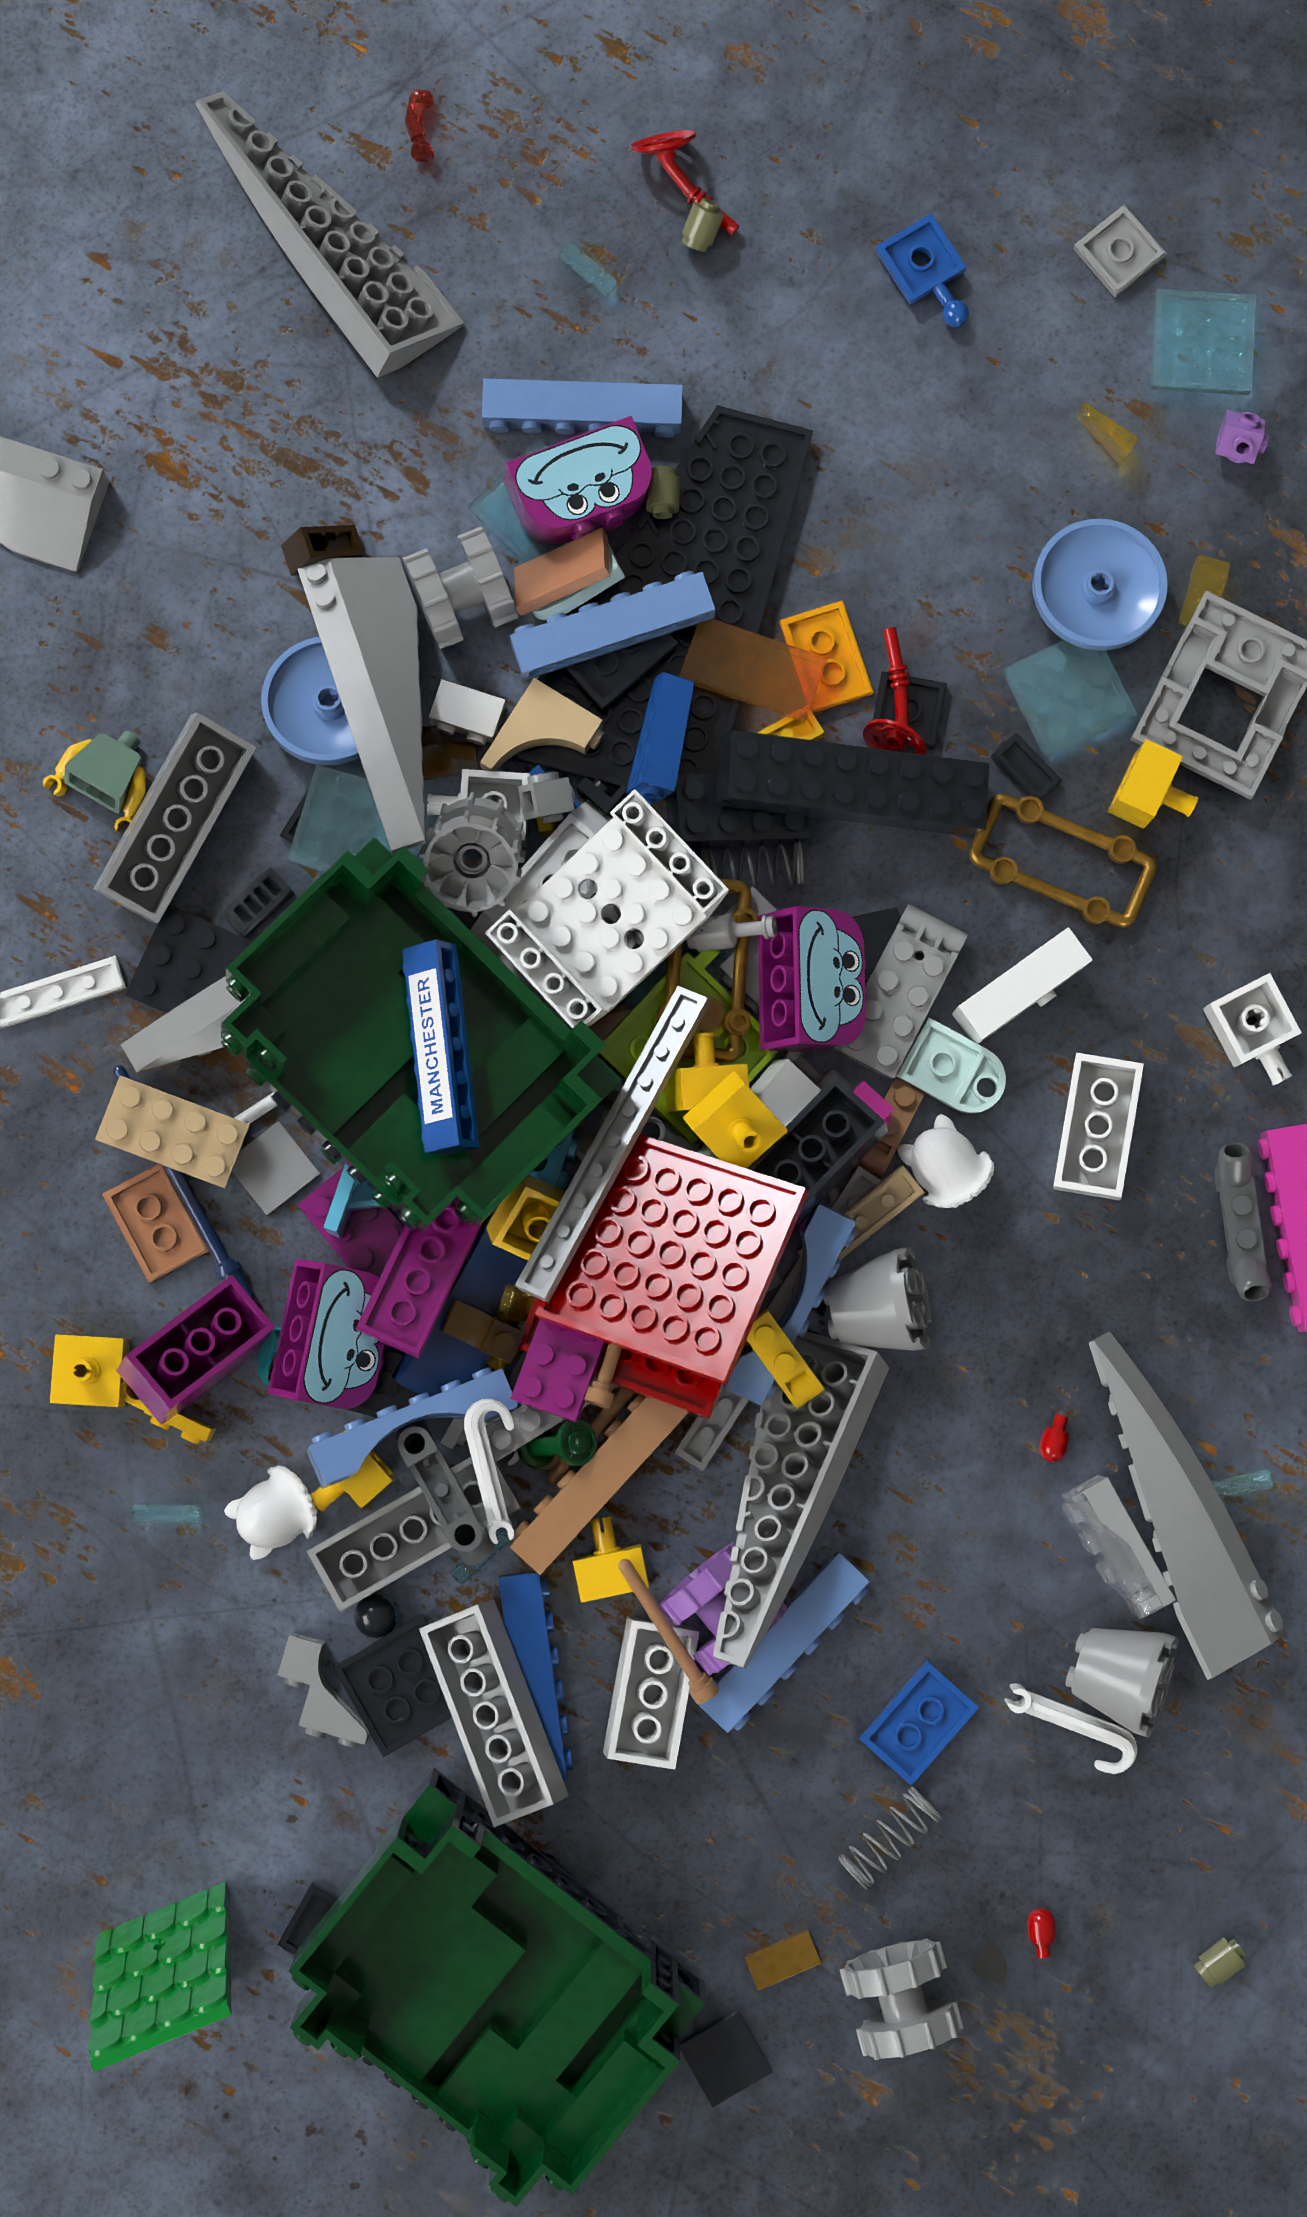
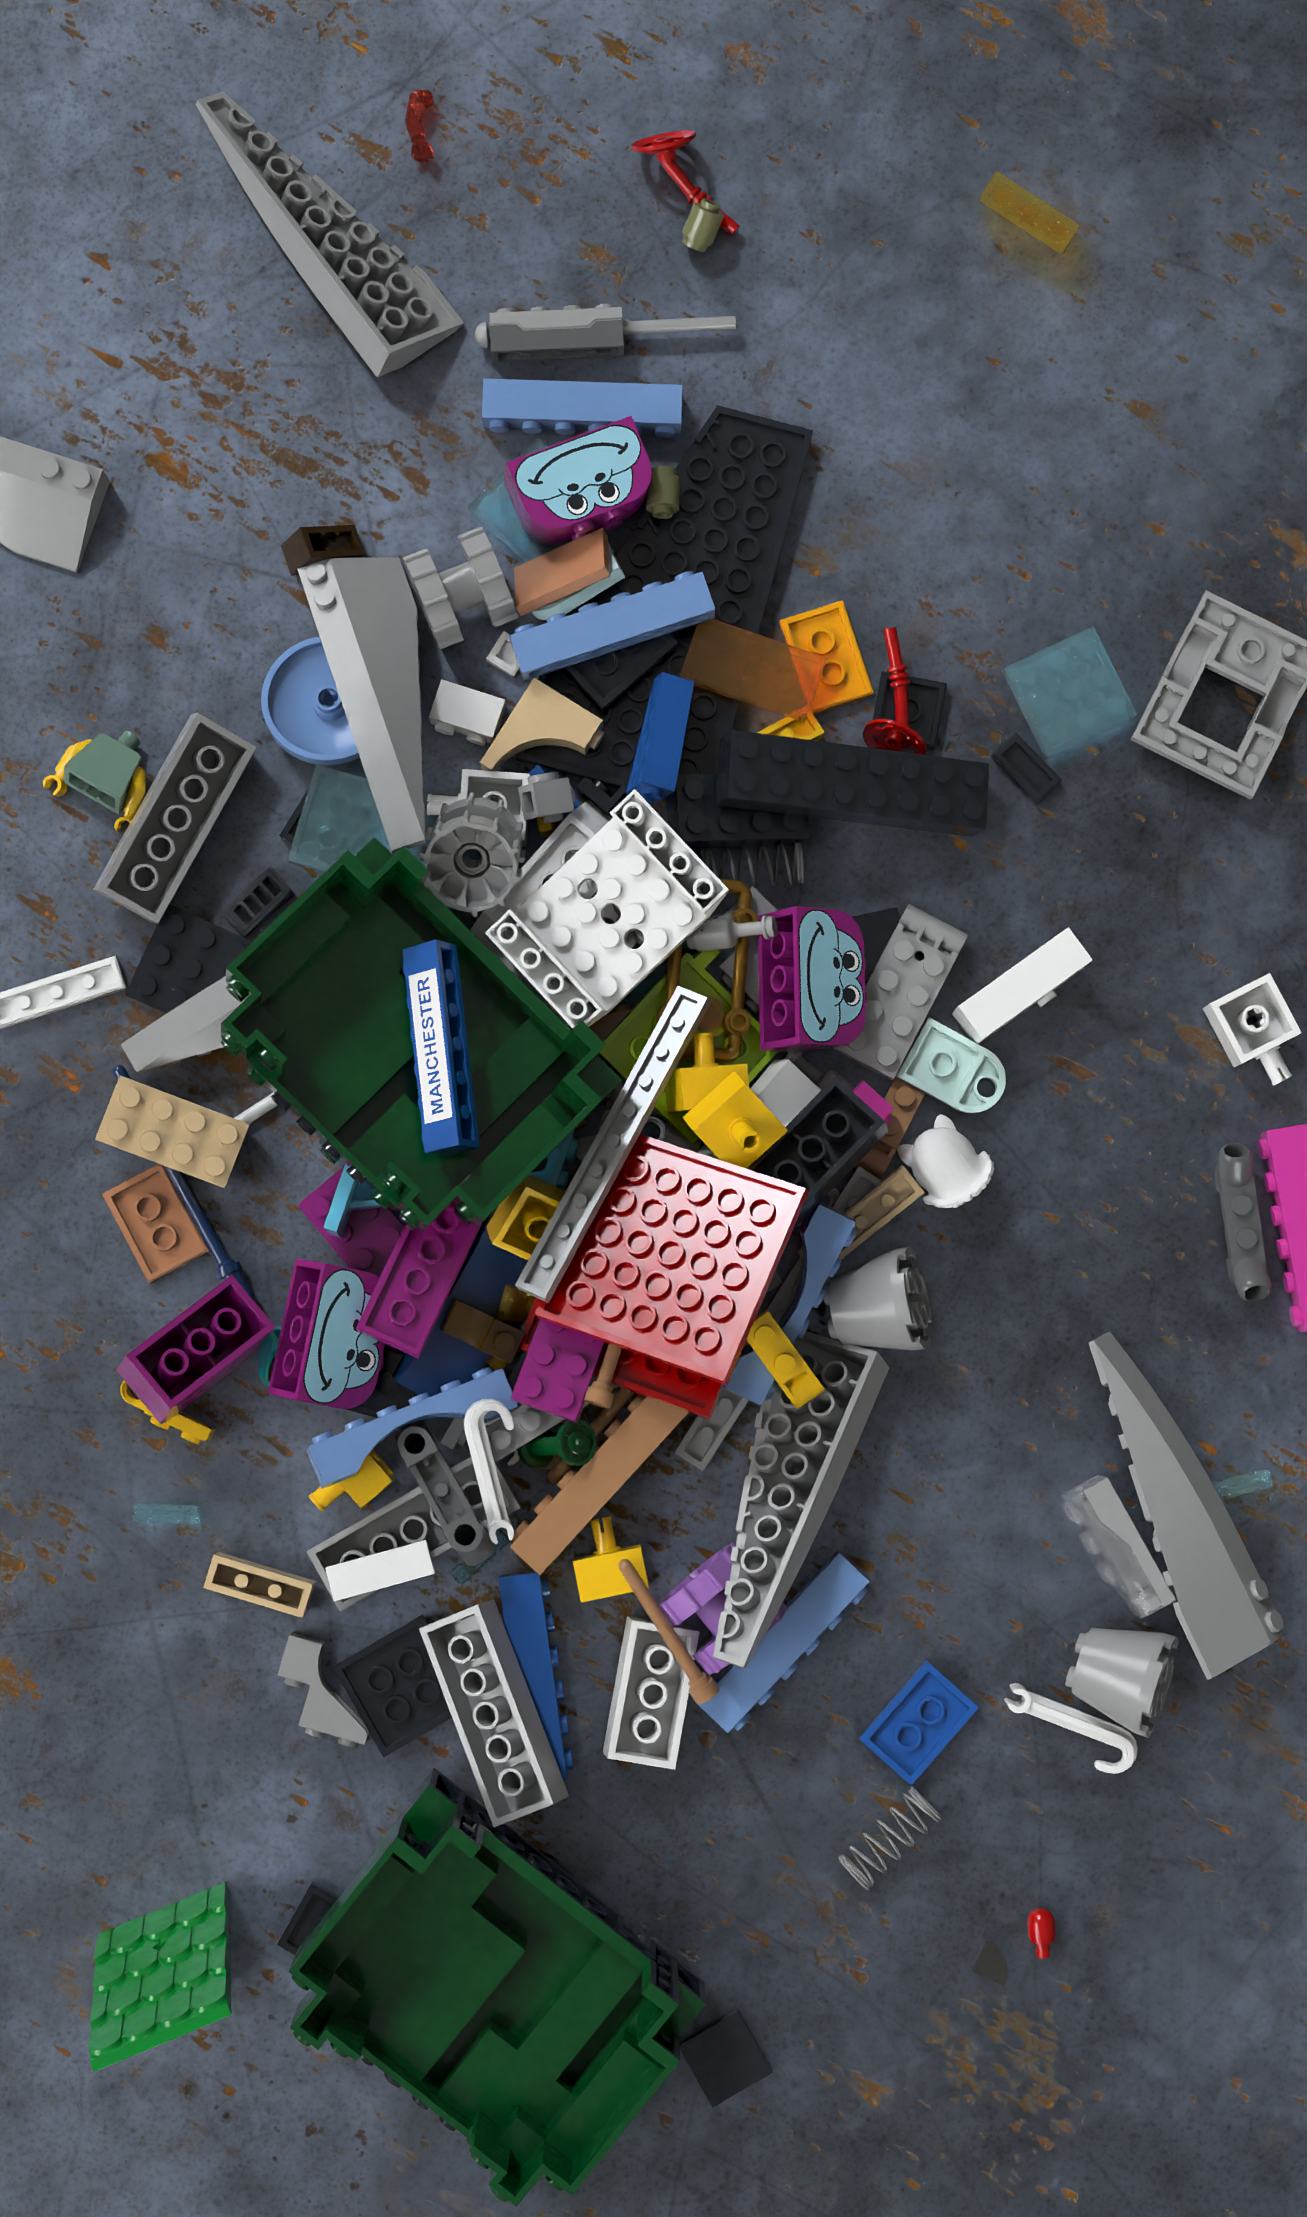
(87, 1371): yellow brick -> none
(260, 1584): none -> tan brick
(274, 1168): light grey tile -> none
(274, 1512): white hair -> none
(375, 1616): black piece -> none
(380, 1570): none -> white tile
(444, 756): dark brown arch -> none
(503, 656): none -> white tile
(575, 332): none -> piece
(588, 269): clear light blue axle -> none
(782, 1959): pearl gold tile -> none
(906, 2020): light grey piece -> none
(920, 281): blue plate -> none
(1029, 213): none -> clear yellow brick
(1054, 1440): red cylinder -> none
(1098, 1126): white brick -> none
(1099, 584): medium blue dish -> none
(1109, 434): clear yellow slope -> none
(1119, 250): light grey tile -> none
(1120, 850): pearl gold bar -> none
(1149, 786): yellow brick -> none
(1203, 342): clear light blue plate -> none
(1207, 575): clear yellow slope -> none
(1220, 1962): olive brick -> none
(1241, 437): medium lavender brick -> none

